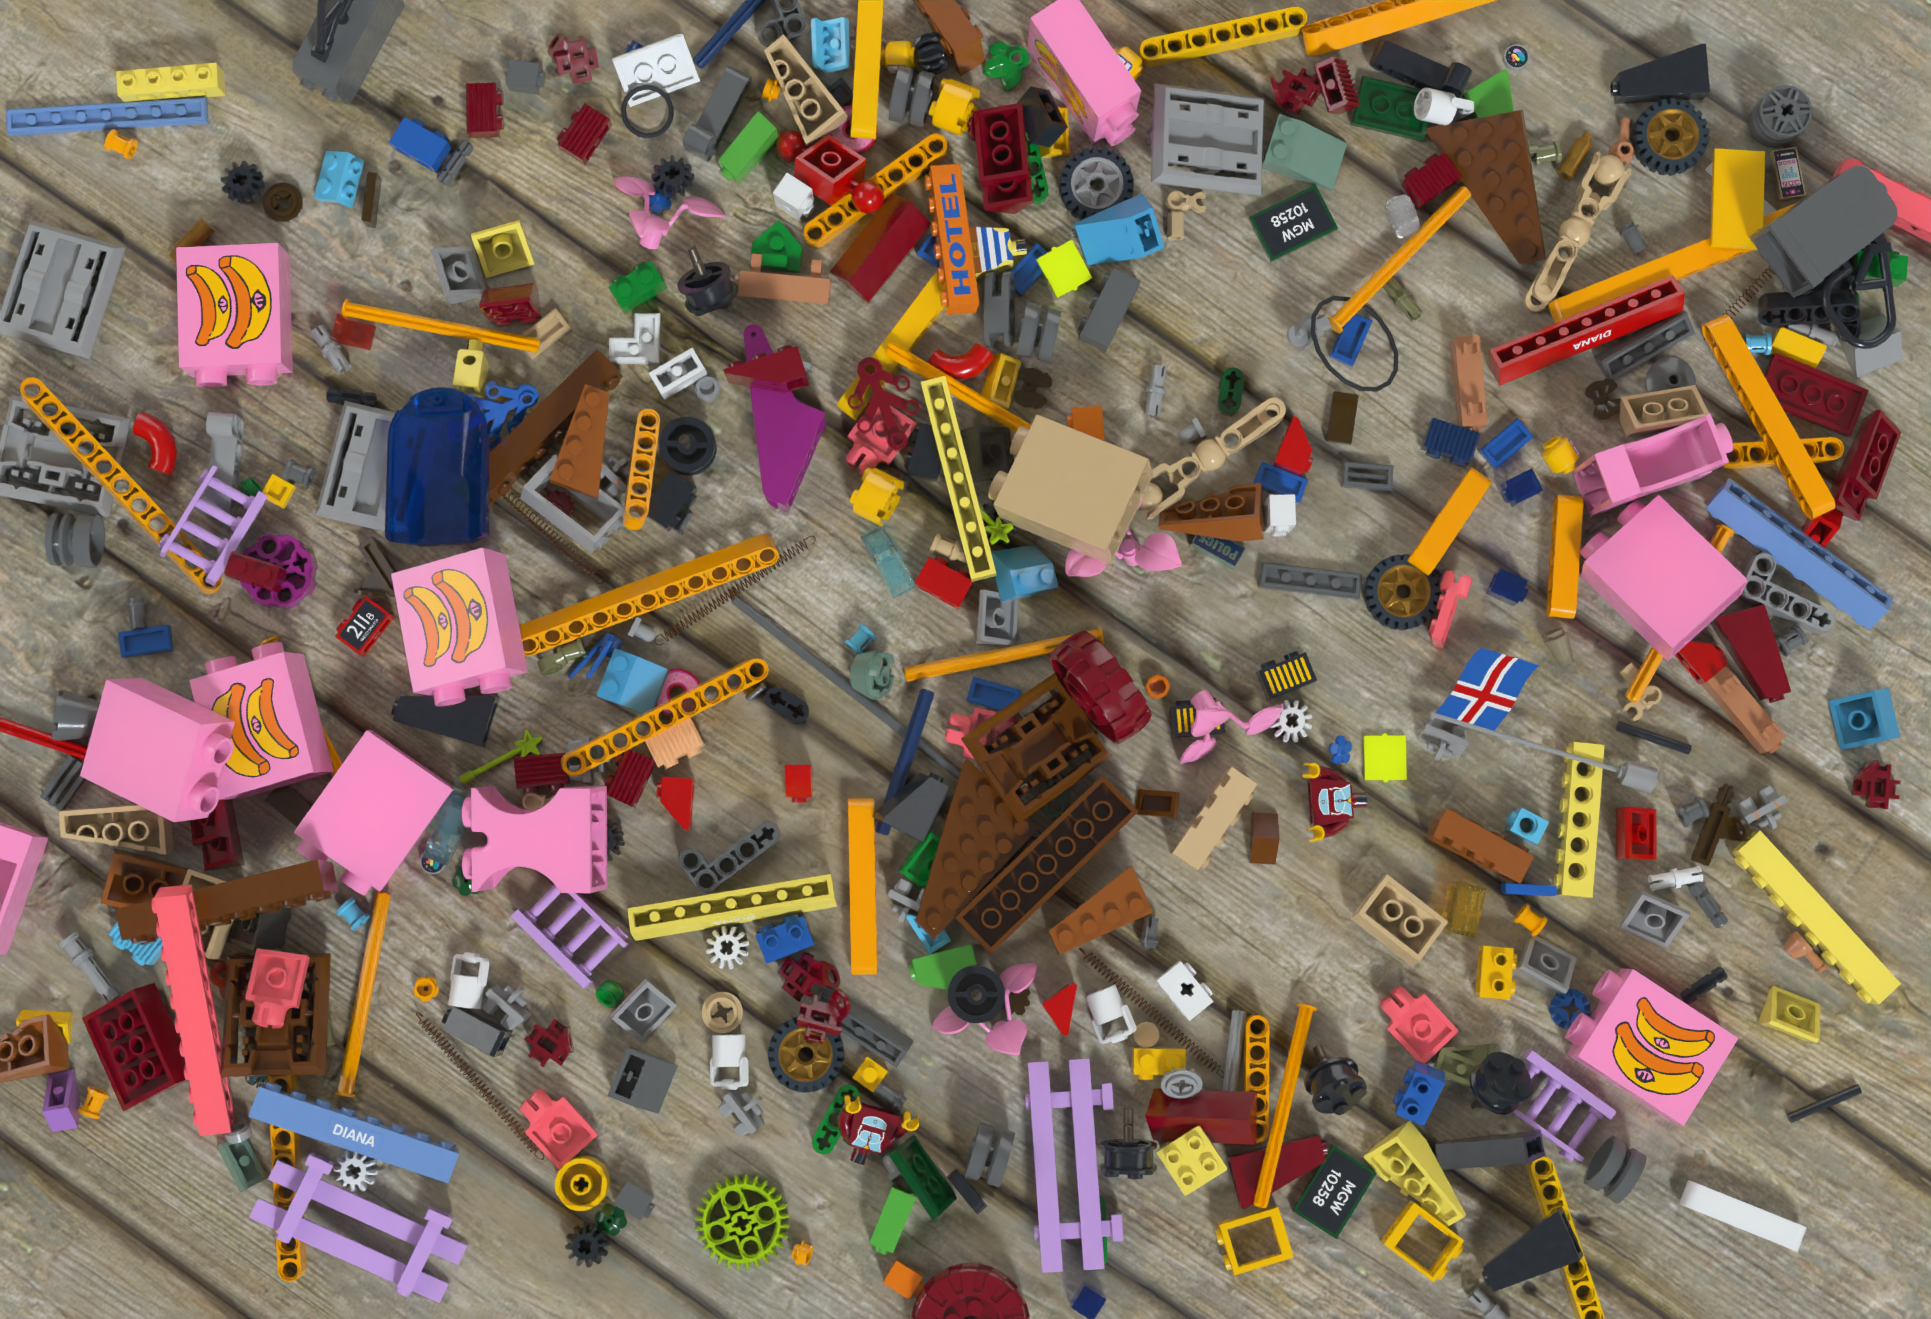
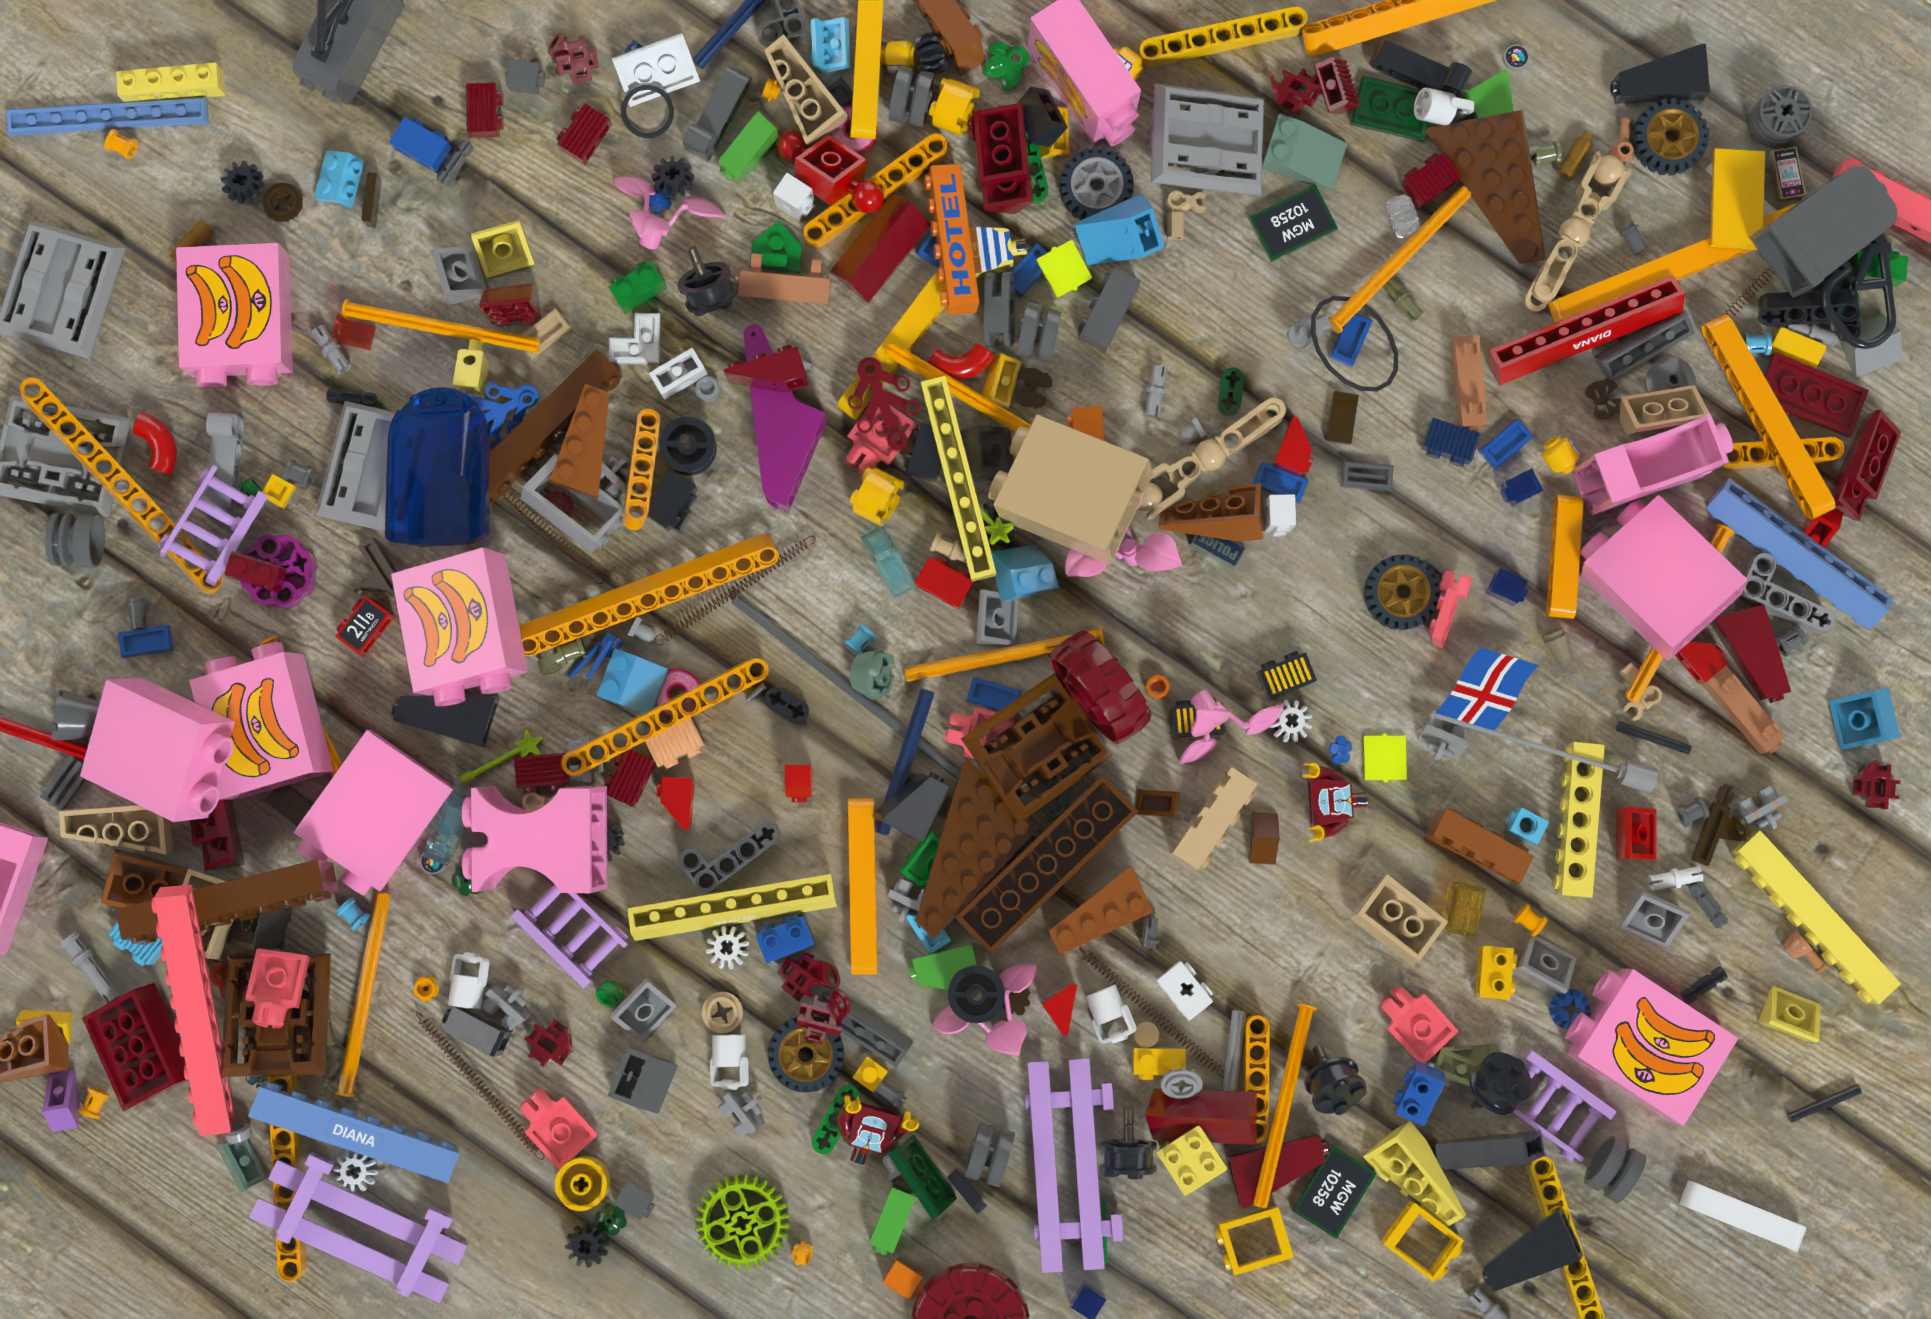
(1310, 580): dark grey tile -> none
(1449, 521): light orange beam -> none
(1526, 889): blue tile -> none

